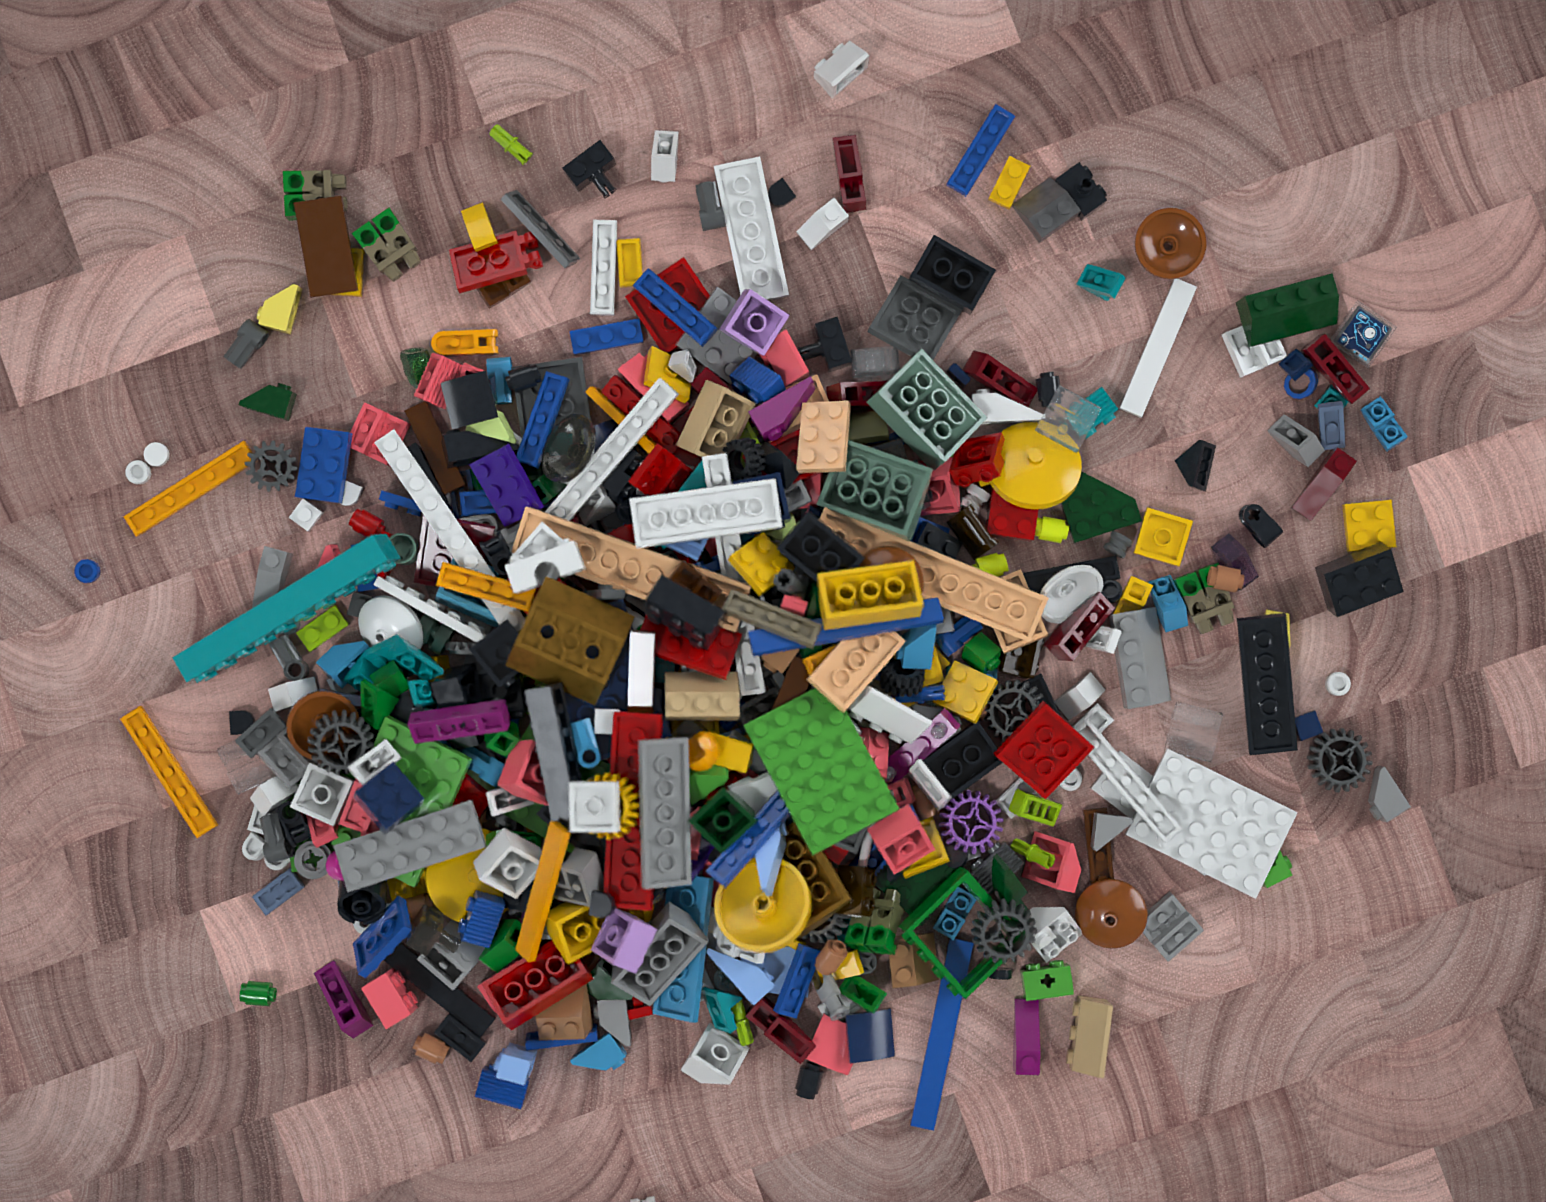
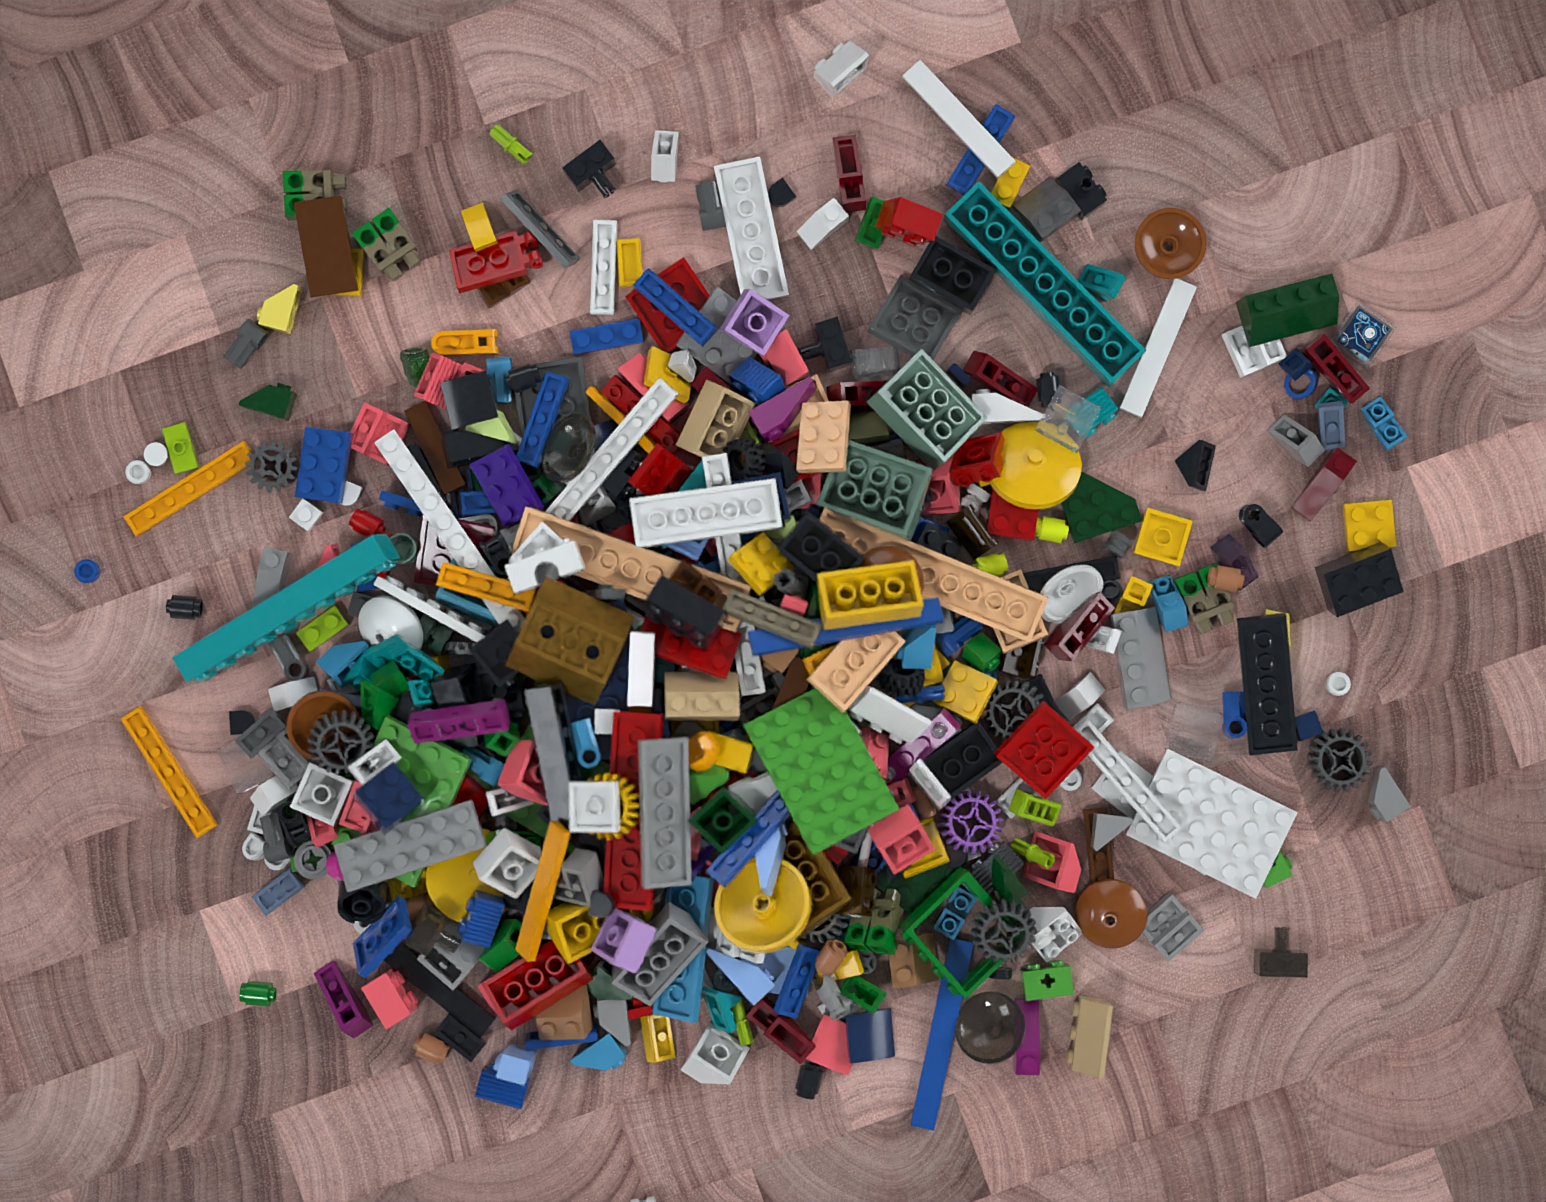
(180, 448): none -> lime plate
(184, 607): none -> black brick
(657, 1038): none -> yellow slope
(867, 233): none -> green plate
(908, 221): none -> red brick
(959, 119): none -> white tile
(979, 1017): none -> clear smoke dish
(1043, 284): none -> teal brick
(1233, 711): none -> blue piece
(1281, 960): none -> clear smoke brick

